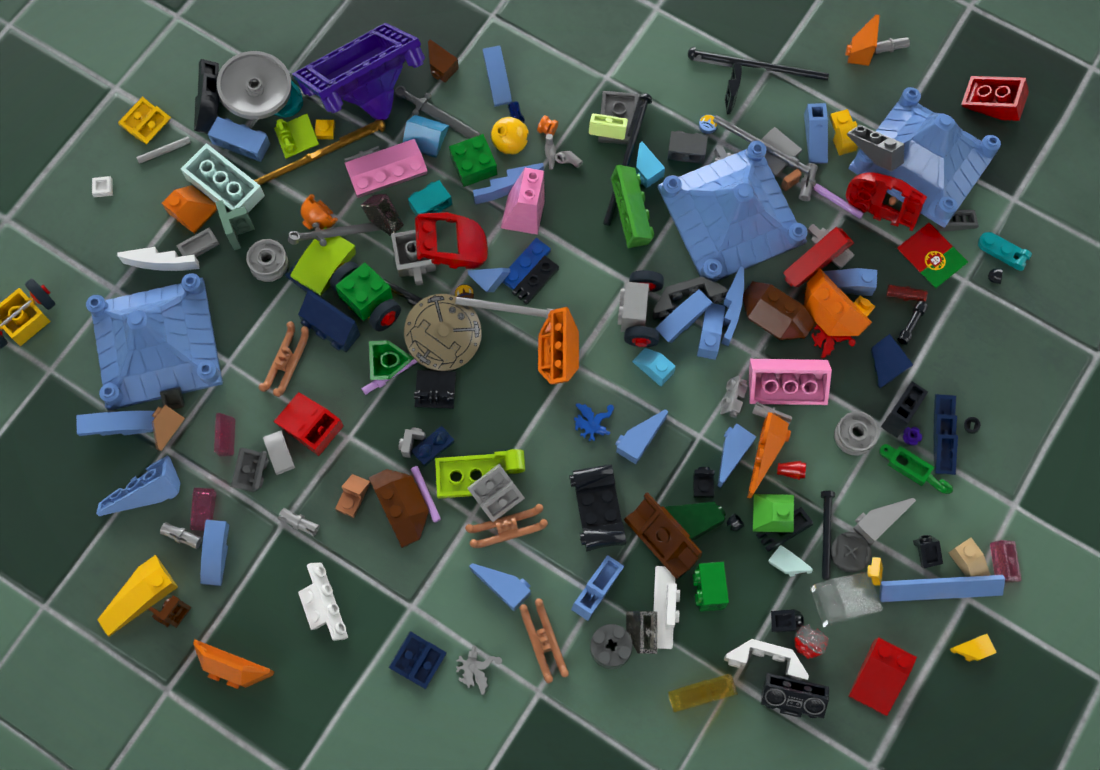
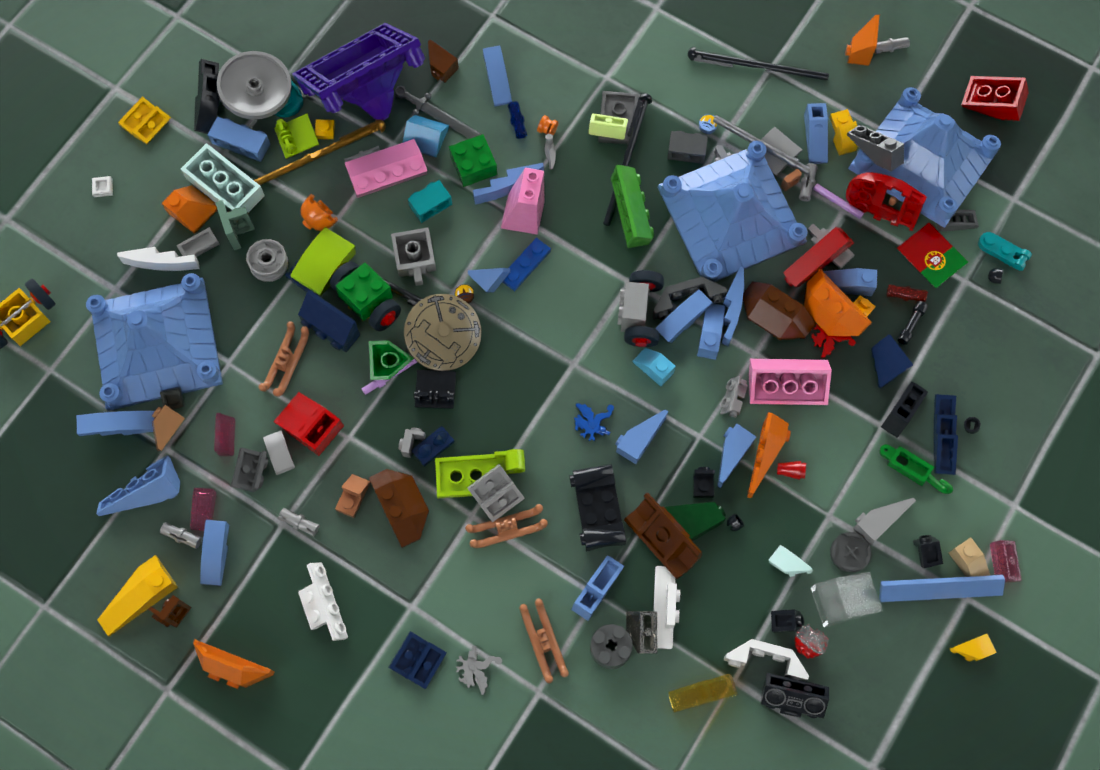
(162, 150): light grey bar -> none
(294, 237): dark grey sword -> none
(382, 213): clear smoke slope -> none
(425, 494): lavender bar -> none
(470, 241): red slope -> none
(503, 307): light grey bar -> none
(505, 586): medium blue slope -> none
(509, 135): yellow cylinder -> none
(536, 279): black hinge -> none
(558, 347): orange wedge -> none
(568, 157): light grey arm -> none
(648, 166): medium azure slope -> none
(711, 586): green brick -> none
(733, 87): black slope -> none
(762, 410): light grey axle -> none
(773, 513): bright green slope -> none
(801, 523): black hinge -> none
(827, 515): black bar -> none
(864, 425): light grey wheel -> none
(875, 571): yellow plate -> none
(882, 676): red slope -> none
(912, 440): dark purple plate -> none

